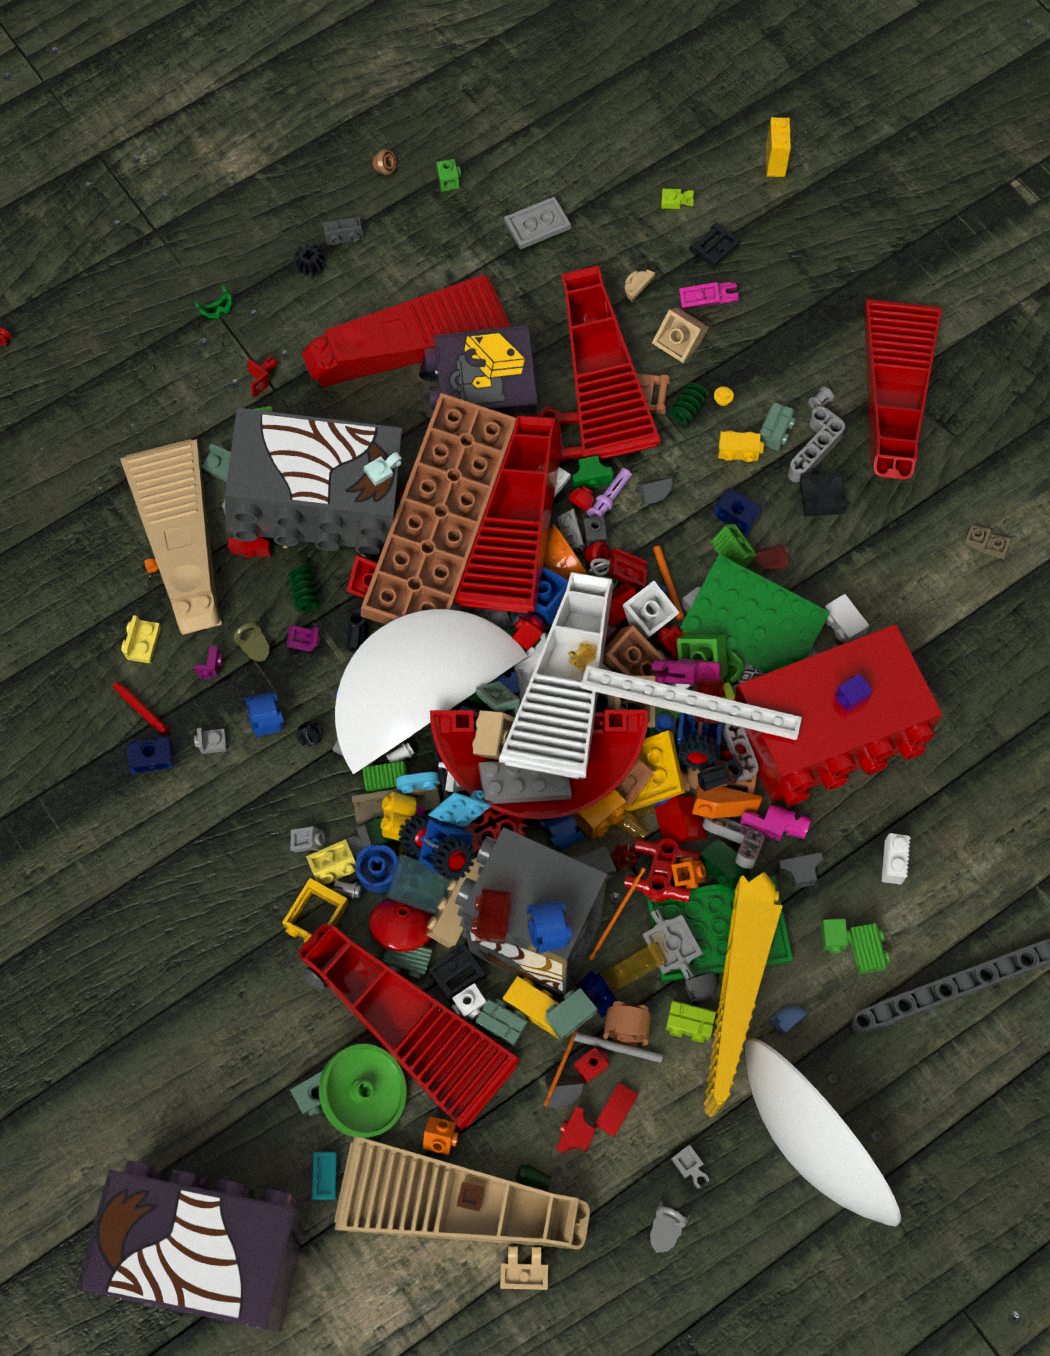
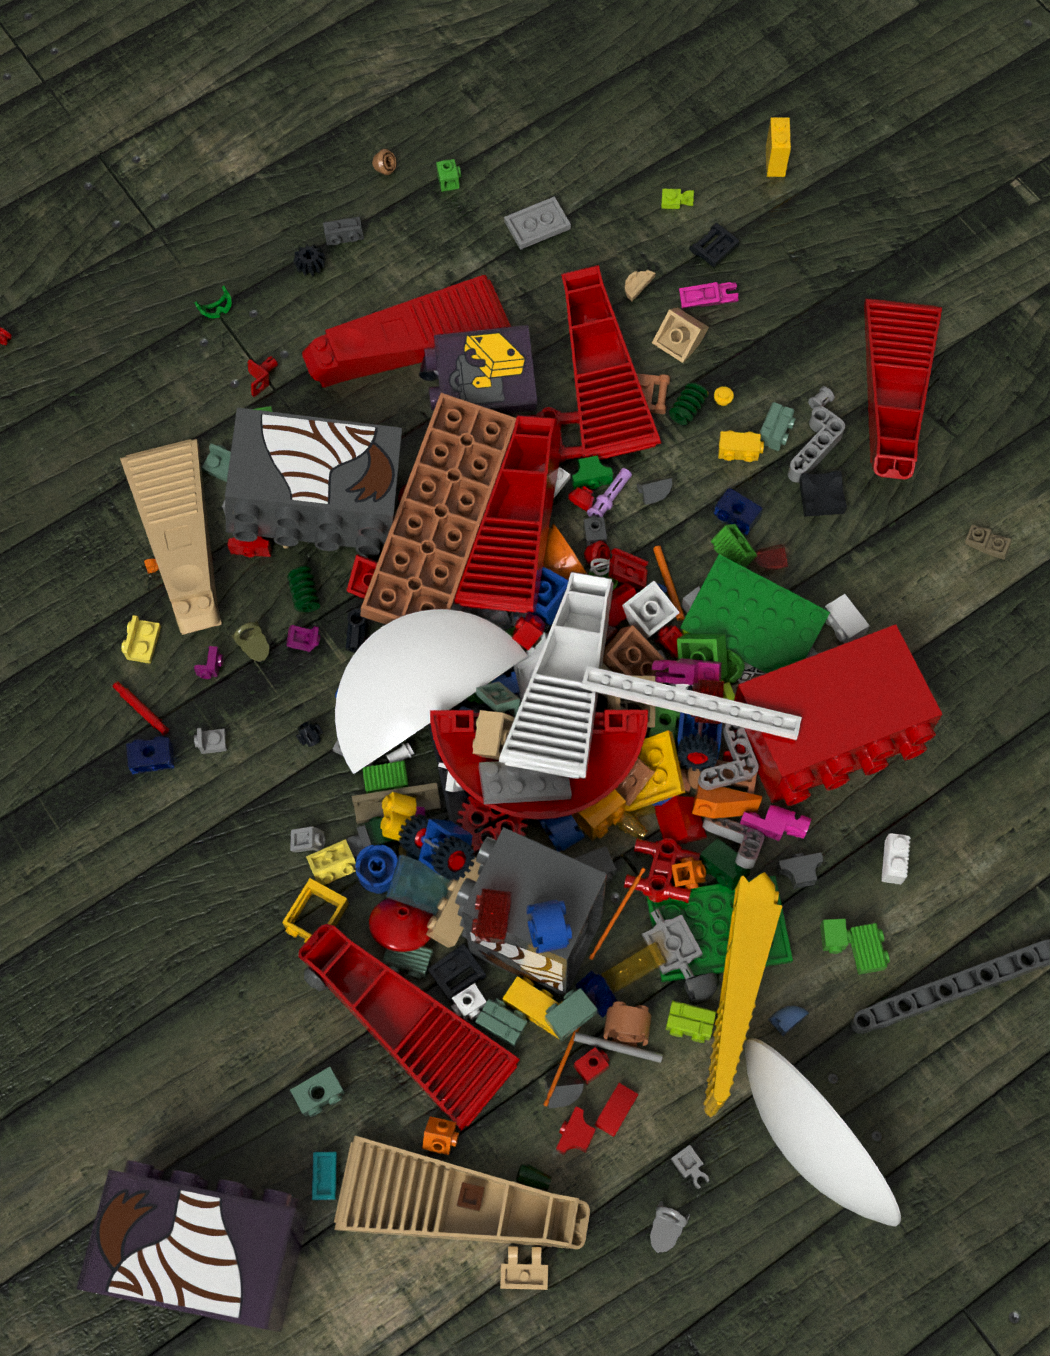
(264, 714): blue brick -> none
(349, 889): light grey pin -> none
(362, 1090): bright green dish -> none
(381, 470): light aqua plate -> none
(409, 783): medium azure plate -> none
(461, 809): medium azure hinge -> none
(571, 531): light grey hinge -> none
(582, 656): clear yellow brick -> none
(624, 856): clear red gear -> none
(664, 723): blue plate -> none
(719, 776): black piece -> none
(853, 693): dark purple brick -> none

